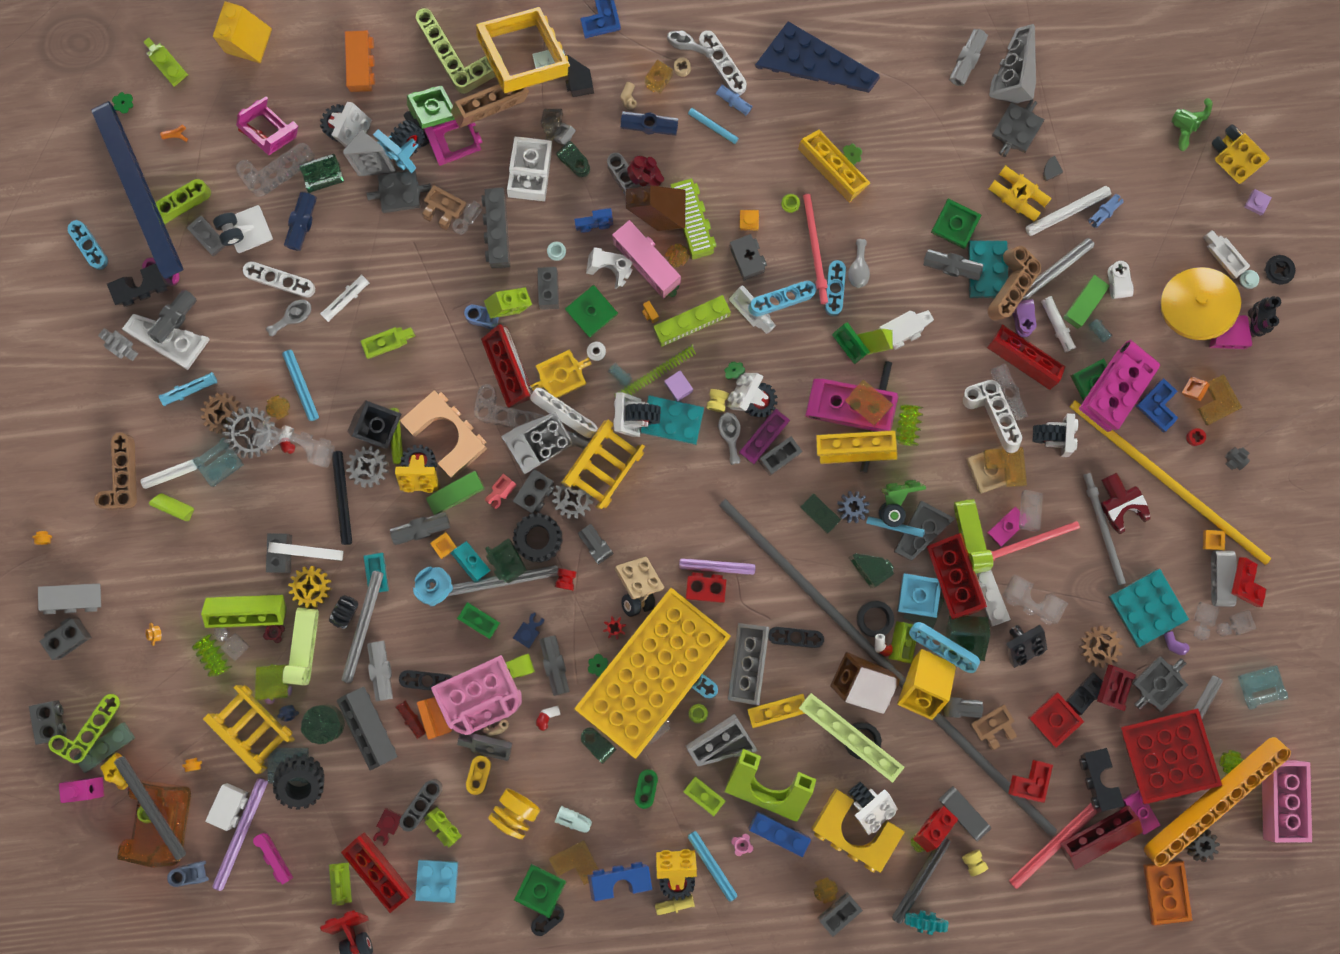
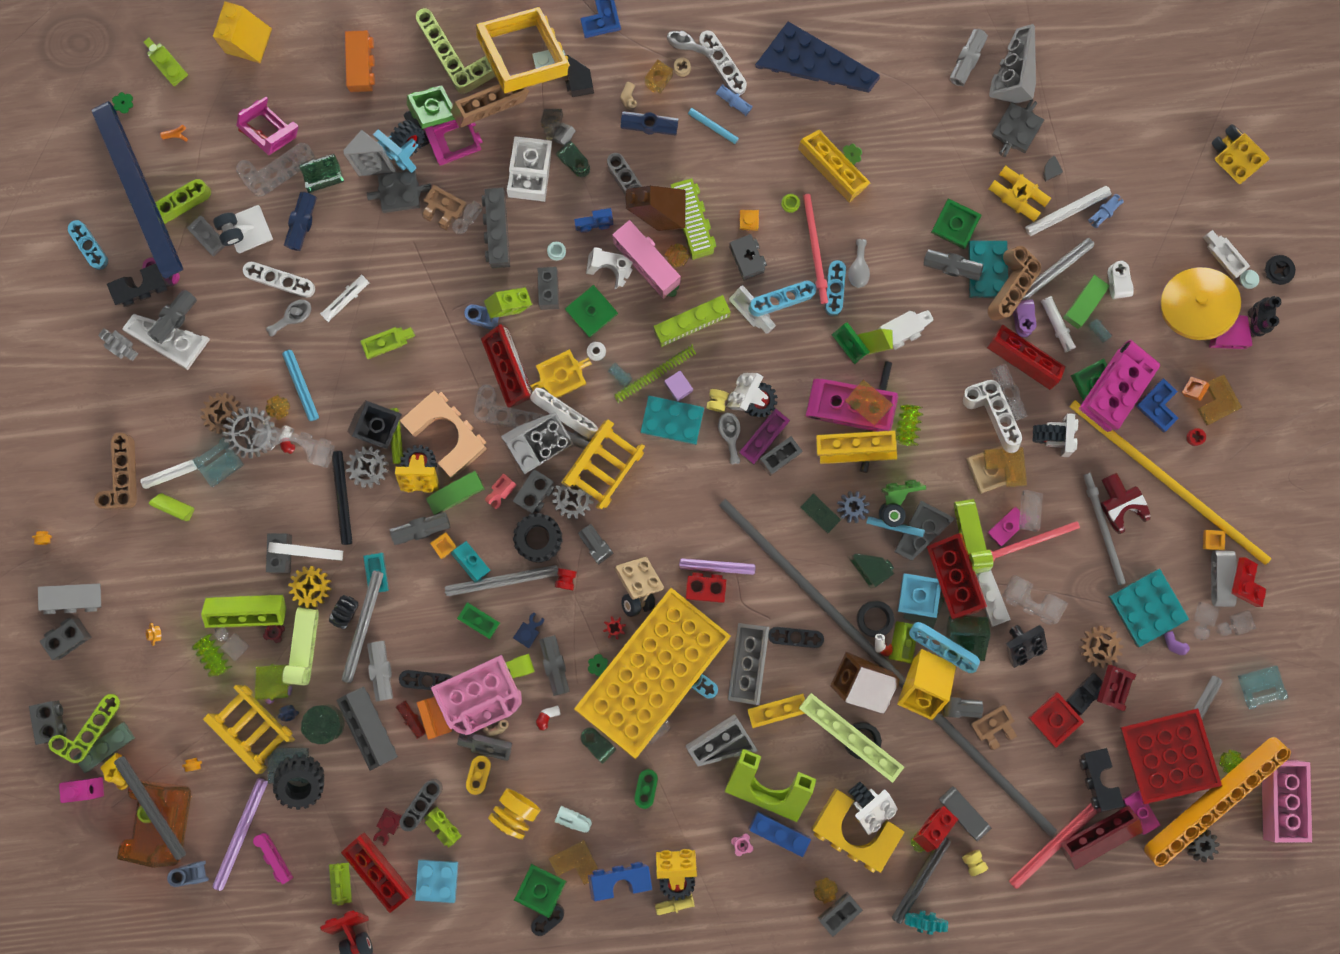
(181, 392): medium azure pin -> none
(227, 807): white brick -> none
(344, 122): white plate -> none
(439, 592): medium azure plate -> none
(506, 561): clear green bracket -> none
(633, 414): plate -> none
(649, 312): light orange plate -> none
(651, 175): dark red plate -> none
(698, 713): lime plate -> none
(704, 796): lime plate -> none
(712, 866): medium azure axle -> none
(734, 370): green plant -> none
(1036, 785): red plate -> none
(1160, 684): dark grey plate -> none
(1168, 893): orange tile -> none
(1190, 122): bright green piece -> none
(1237, 458): dark grey gear -> none
(1257, 202): lavender plate -> none

